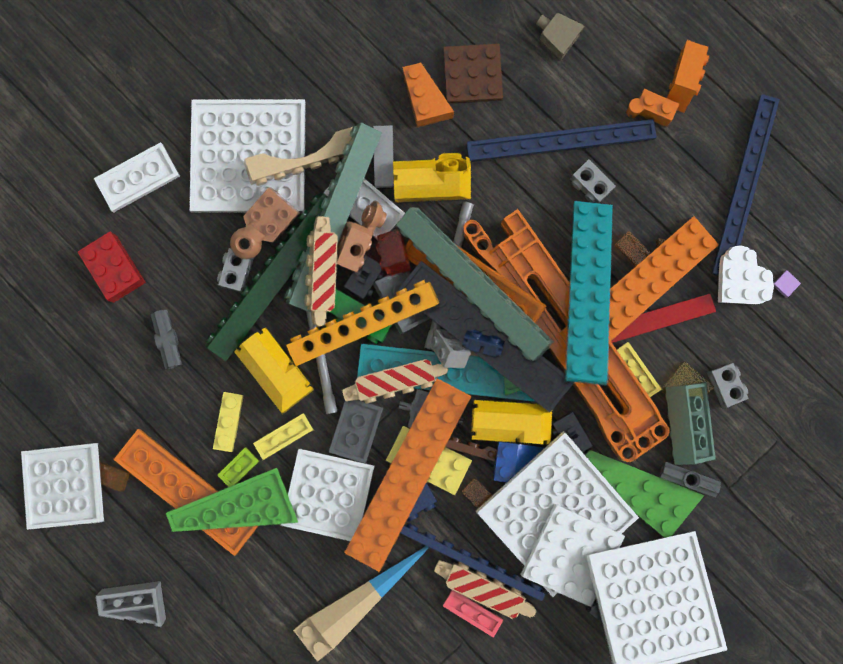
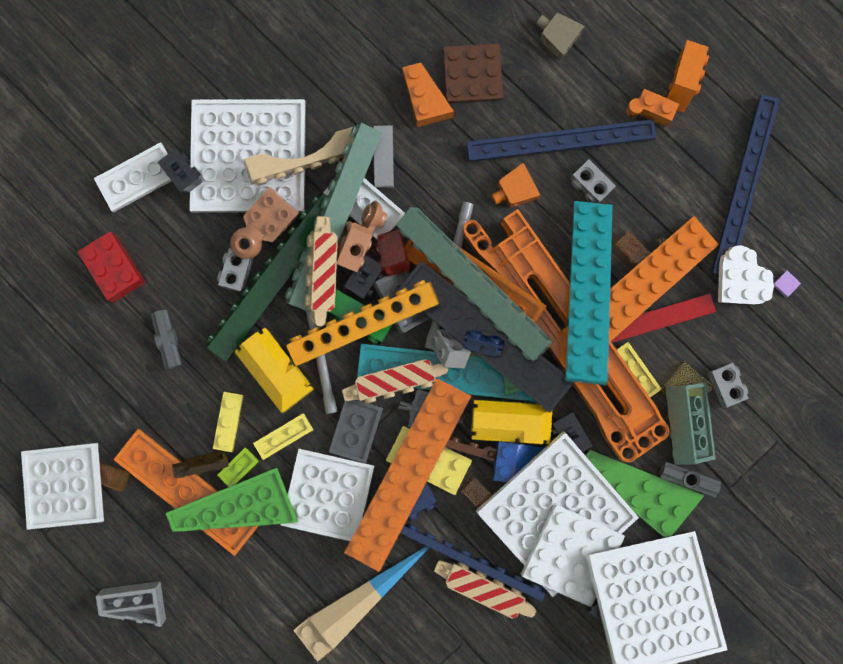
(180, 172): none -> black brick
(200, 464): none -> dark brown hinge
(433, 180): yellow brick -> none
(473, 613): coral plate -> none
(516, 188): none -> orange torso

